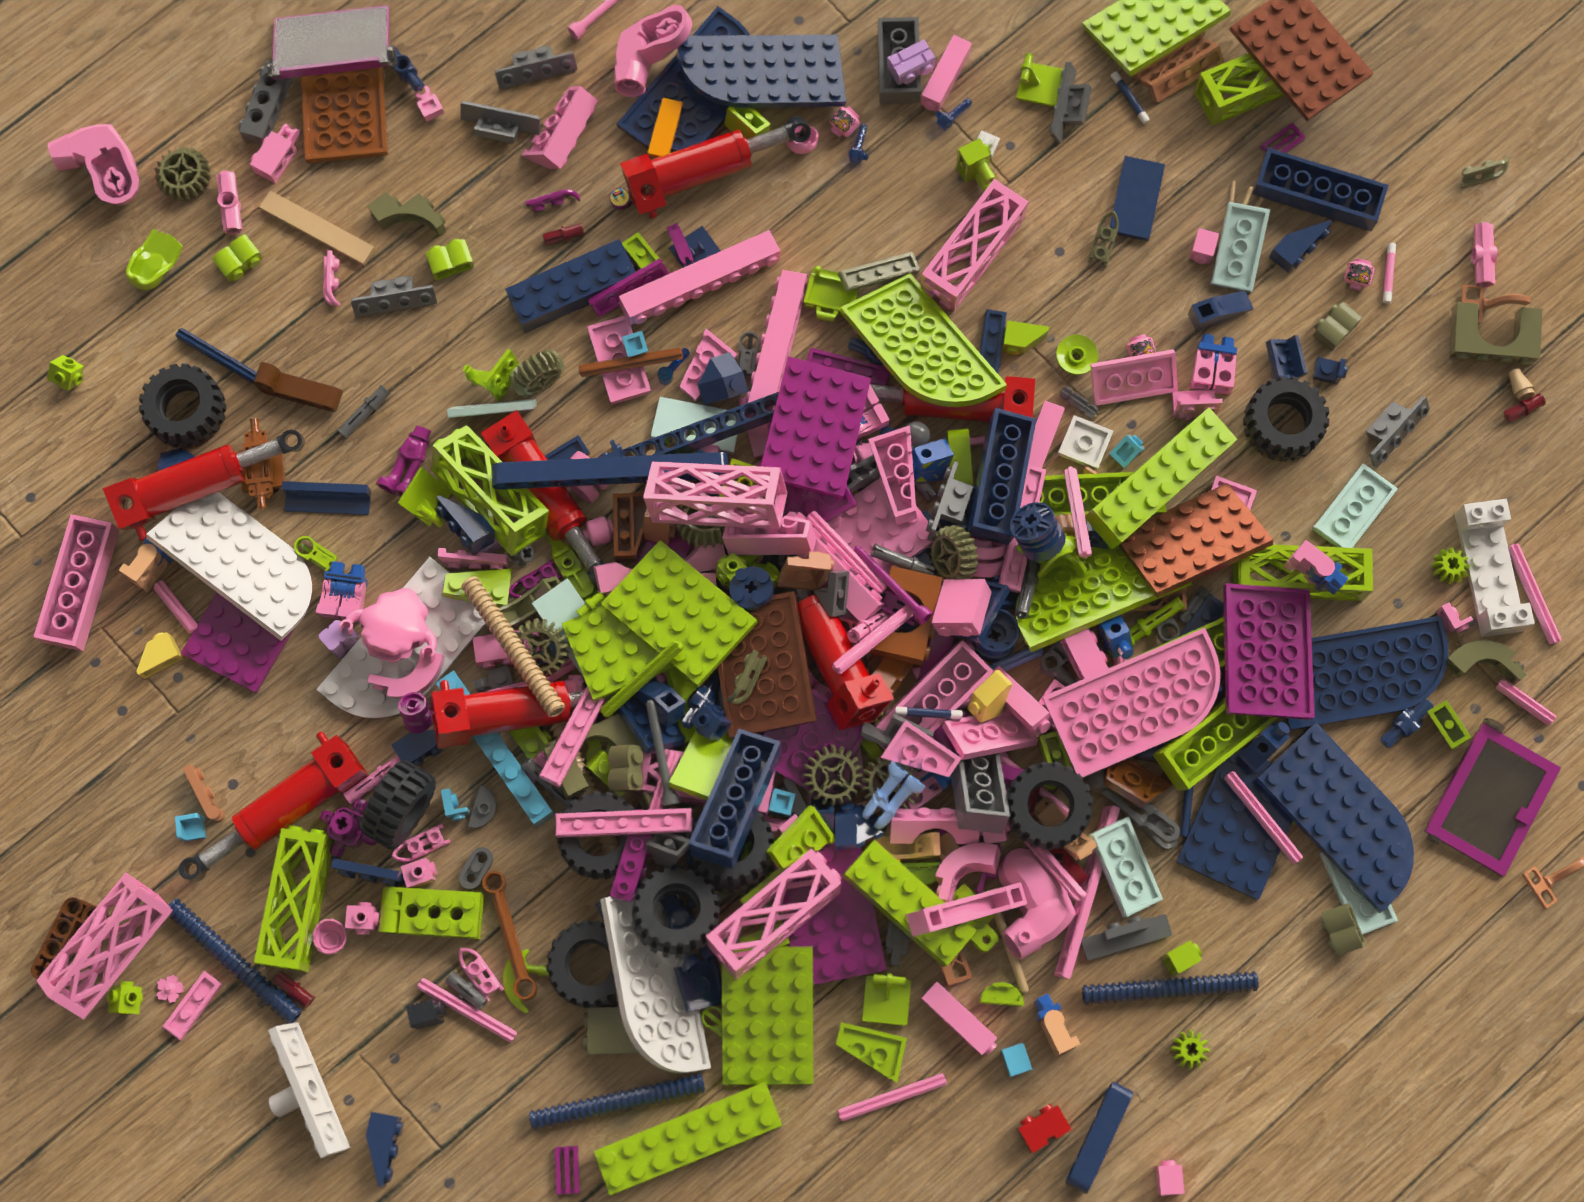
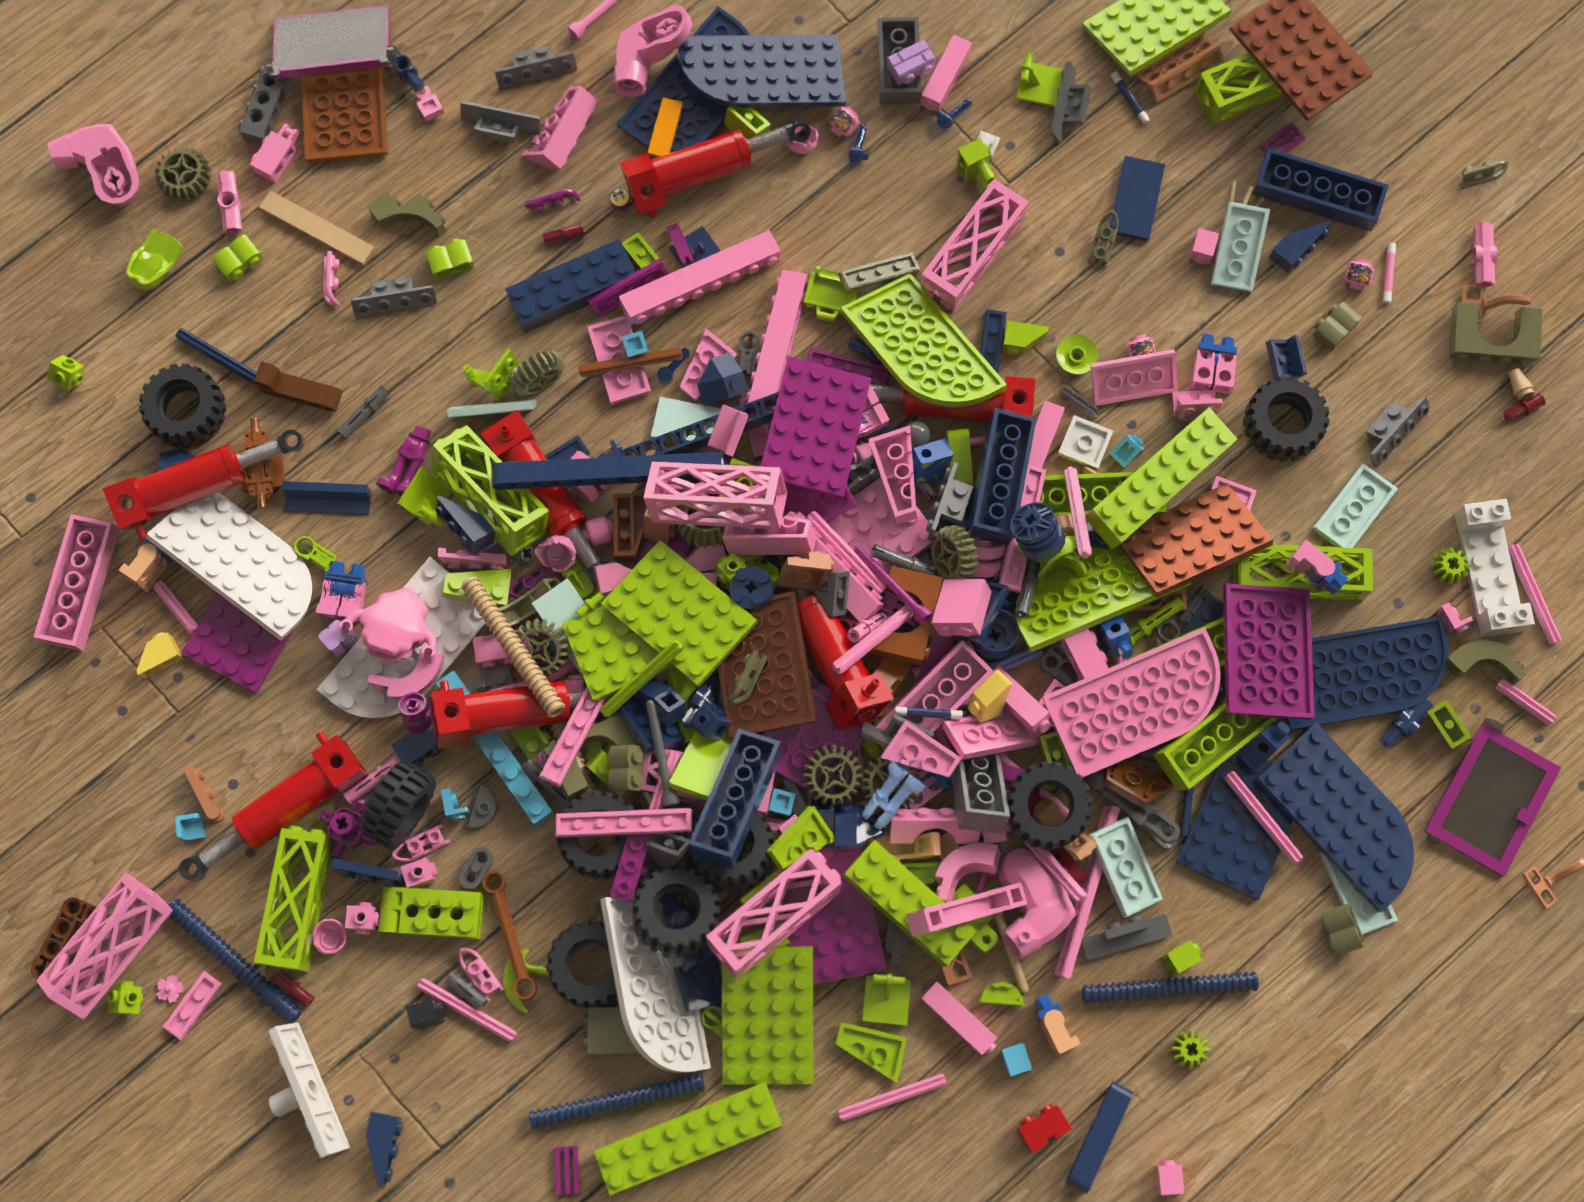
(557, 553): none -> bright pink hair
(728, 430): none -> bright pink panel
(1218, 309): dark blue slope -> none
(1330, 370): dark blue bracket -> none

